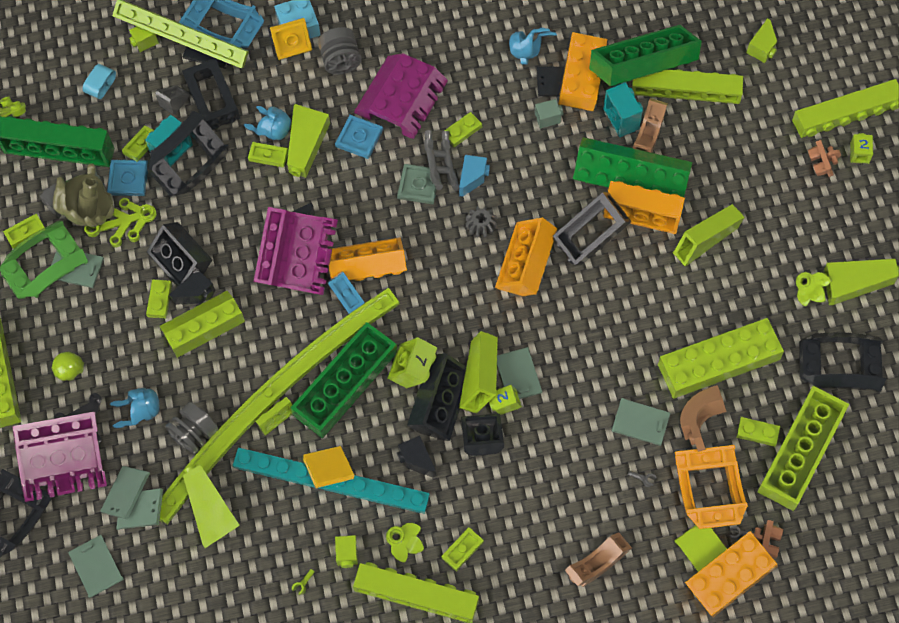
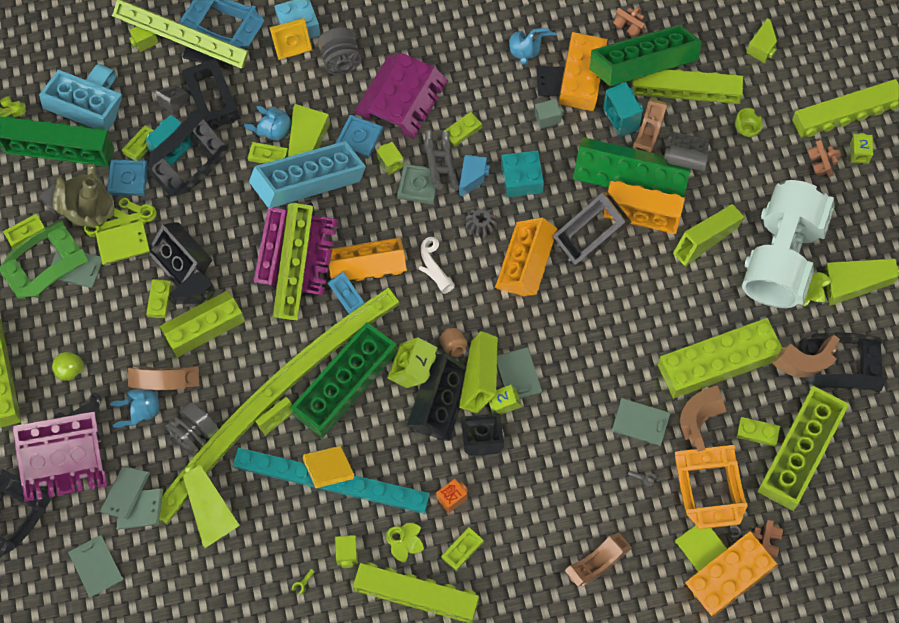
(80, 100): none -> medium azure slope
(122, 242): none -> lime container
(163, 378): none -> medium nougat arch
(292, 261): none -> lime brick
(306, 174): none -> medium azure brick
(390, 158): none -> lime brick
(416, 457): black slope -> none
(444, 283): none -> white plant
(452, 495): none -> orange brick
(453, 342): none -> medium nougat head
(522, 174): none -> teal brick
(636, 25): none -> nougat hips
(687, 151): none -> dark grey piece
(748, 122): none -> lime hair
(777, 271): none -> light aqua cylinder
(802, 365): none -> medium nougat arch

